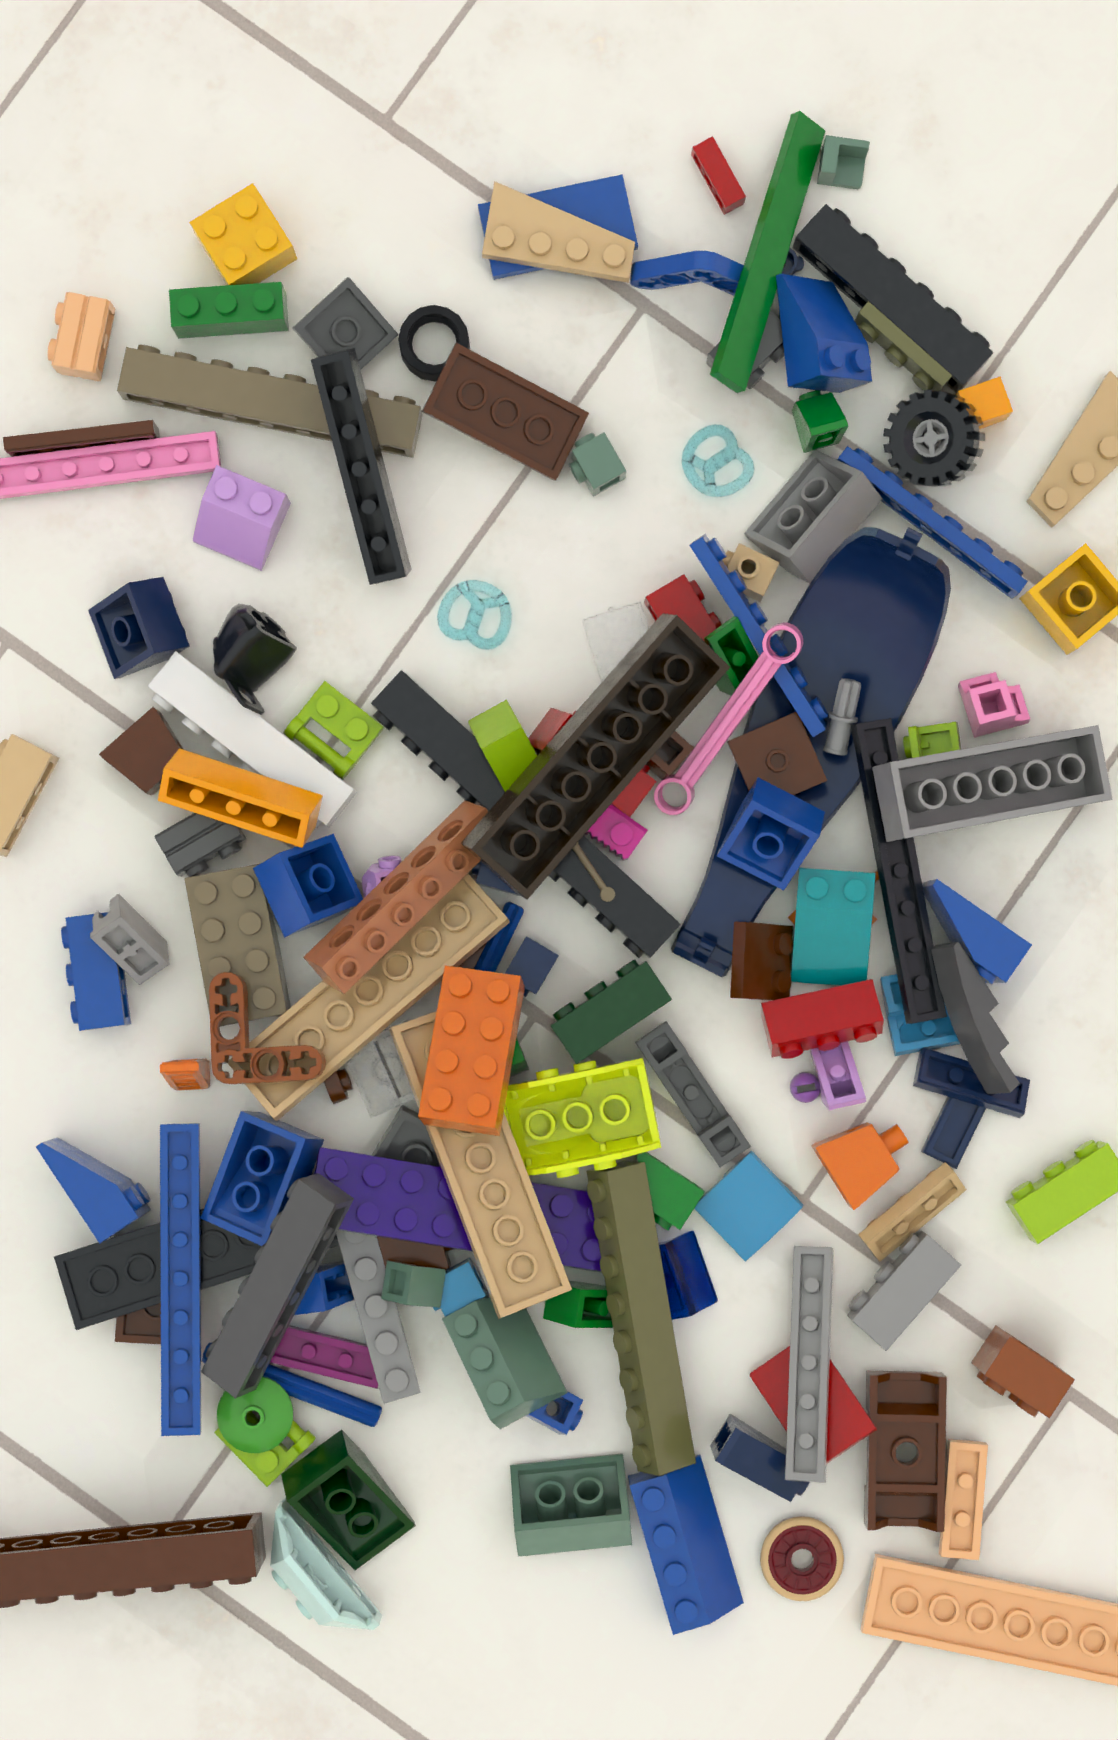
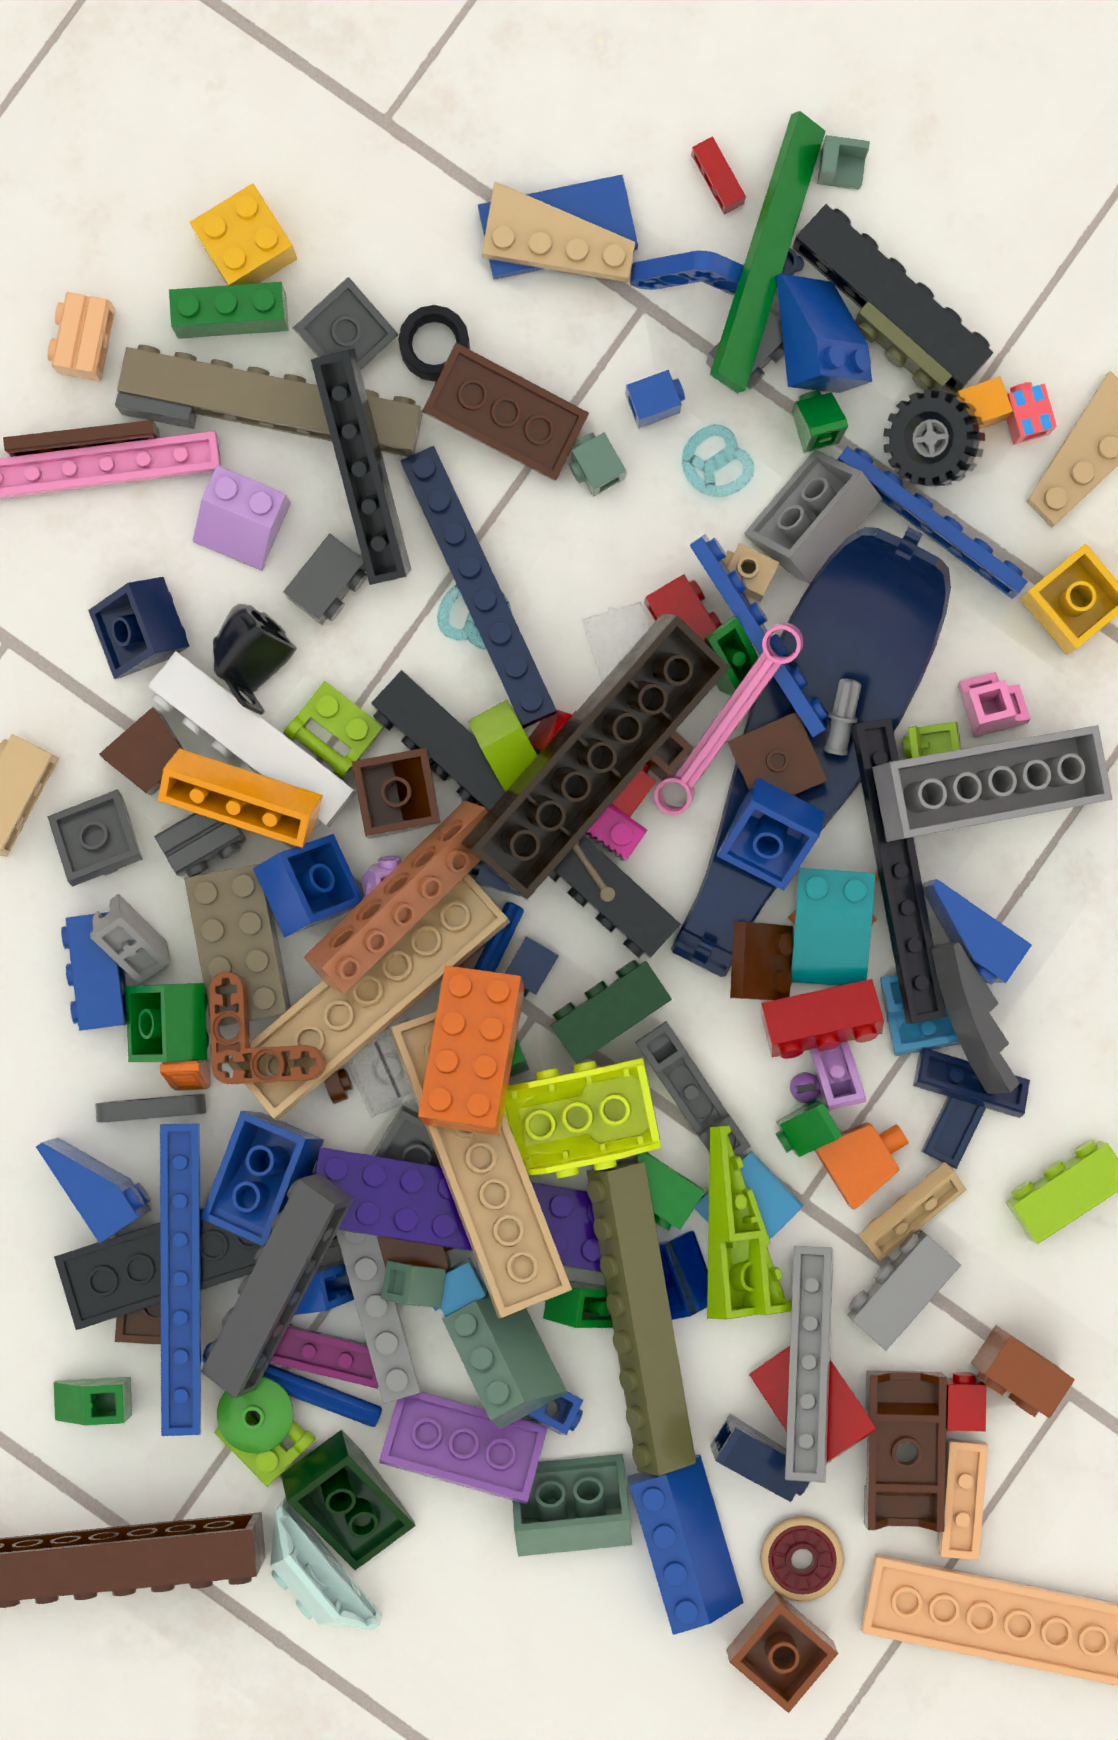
(93, 1401): none -> green slope
(95, 838): none -> dark grey hinge
(150, 1108): none -> dark grey beam
(155, 410): none -> dark grey tile
(166, 1022): none -> green brick
(326, 580): none -> dark grey brick
(396, 793): none -> reddish brown slope
(463, 1446): none -> medium lavender plate
(478, 587): none -> dark blue plate
(654, 398): none -> blue brick
(739, 1263): none -> lime wedge
(781, 1652): none -> dark orange brick
(807, 1129): none -> green slope
(965, 1403): none -> red brick
(1031, 413): none -> coral brick

